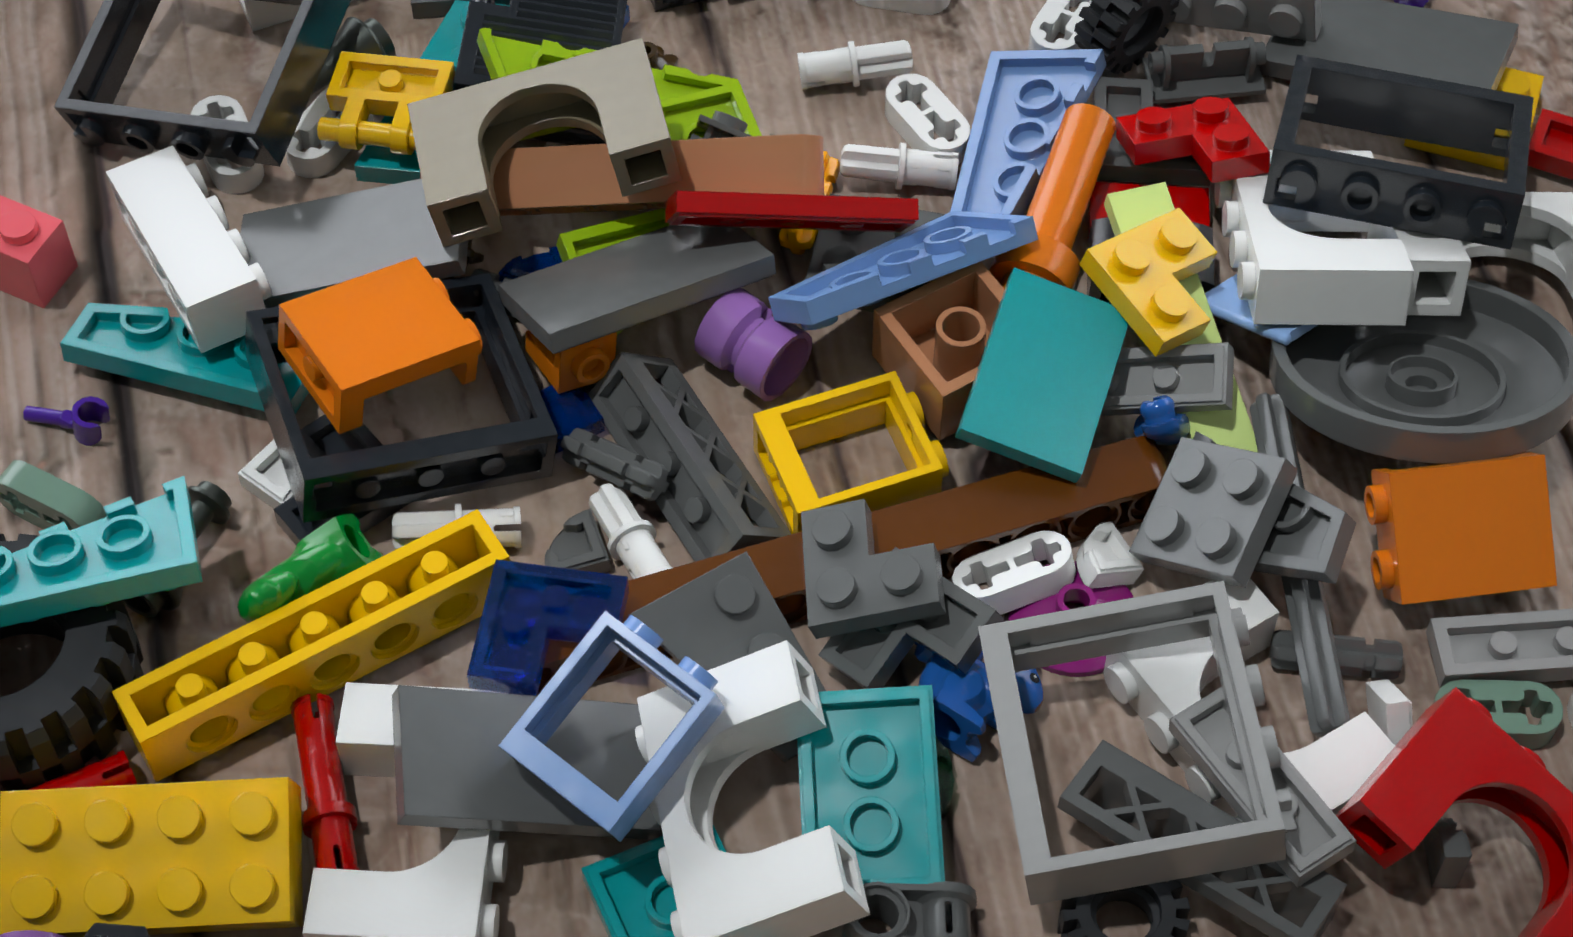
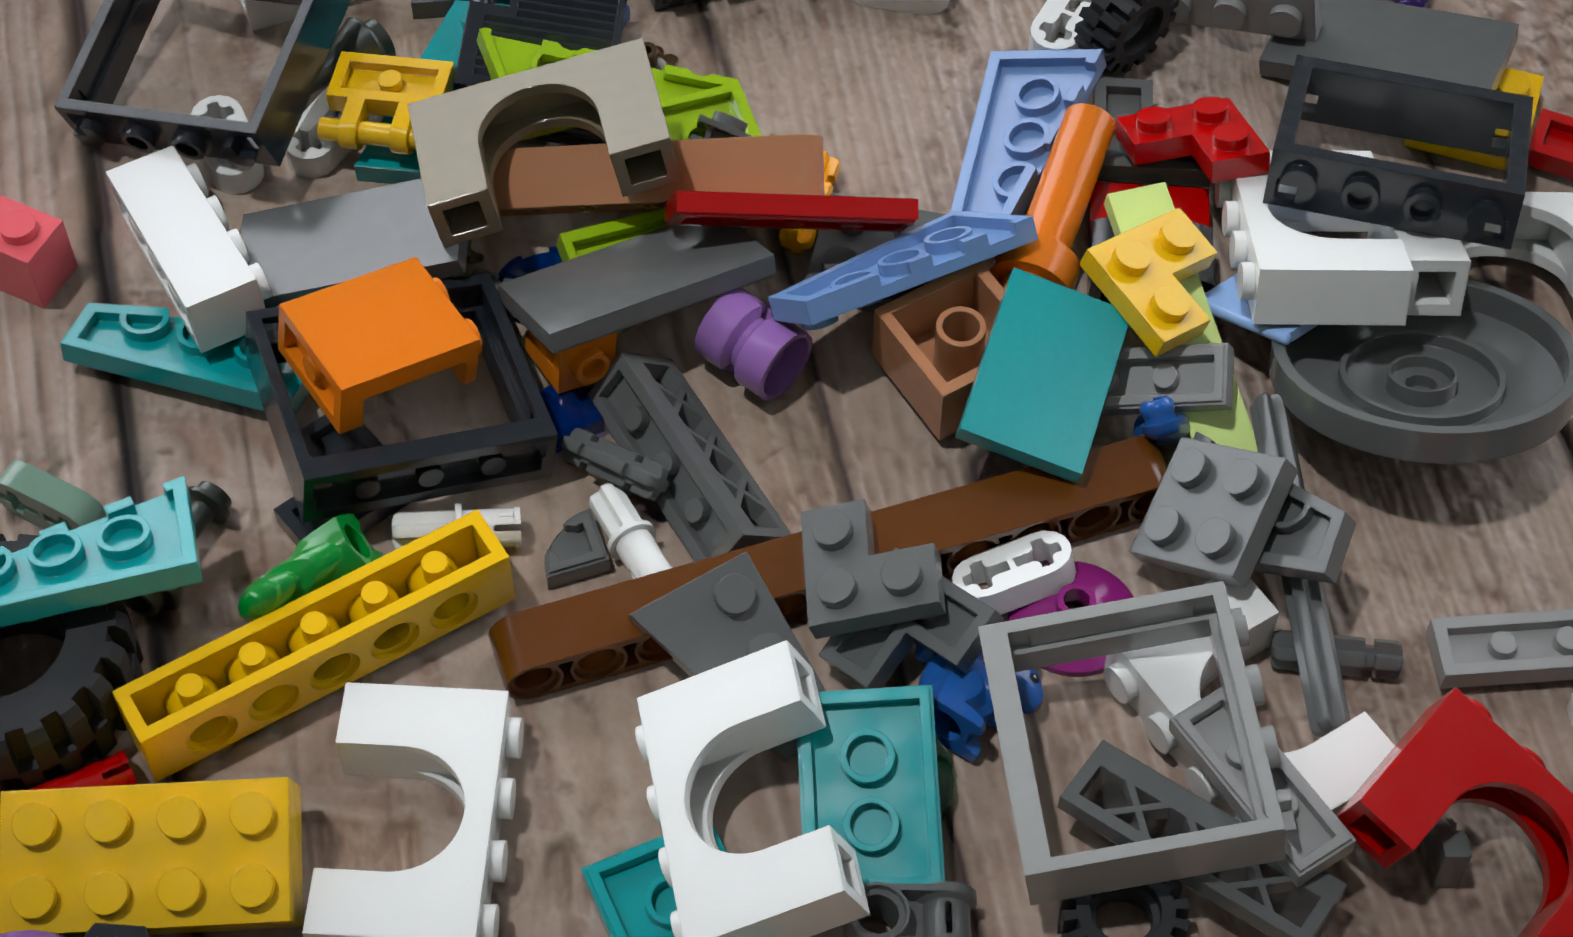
(82, 411): dark purple hand -> none
(267, 477): white tile -> none
(328, 814): red pin -> none
(461, 779): dark grey tile -> none
(526, 610): clear blue plate -> none
(569, 684): medium blue window -> none
(838, 413): yellow window -> none
(854, 63): white axle -> none
(900, 165): white axle -> none
(936, 115): white beam -> none
(1106, 559): white tile -> none
(1191, 74): dark grey hinge -> none
(1389, 709): white tile -> none
(1461, 529): orange panel -> none
(1503, 701): sand green beam -> none

